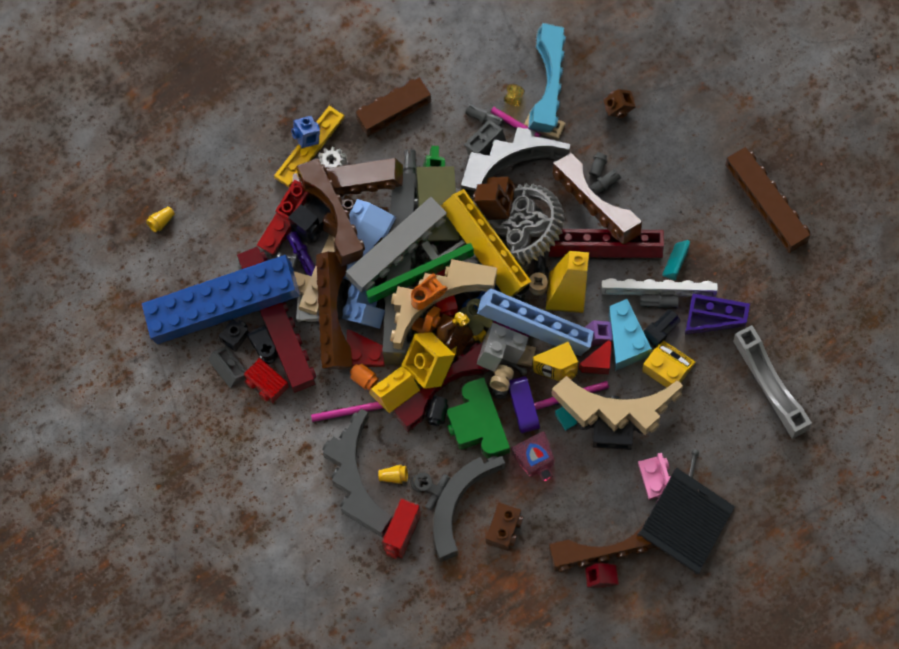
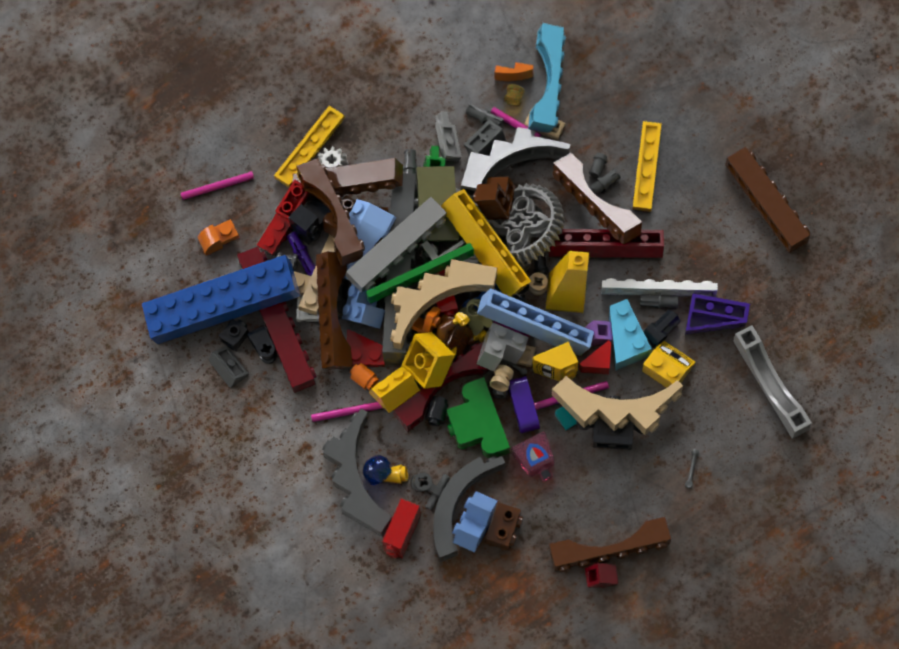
(159, 219): yellow cone -> none
(213, 237): none -> orange brick
(217, 185): none -> dark pink bar
(266, 381): red brick -> none
(306, 131): blue brick -> none
(376, 469): none -> clear blue hair
(393, 106): reddish brown brick -> none
(429, 289): orange piece -> none
(447, 138): none -> light grey hinge
(474, 521): none -> medium blue brick
(520, 72): none -> orange slope
(619, 103): reddish brown brick -> none
(646, 166): none -> yellow plate
(654, 475): bright pink bracket -> none
(676, 260): teal slope -> none
(686, 520): black door -> none

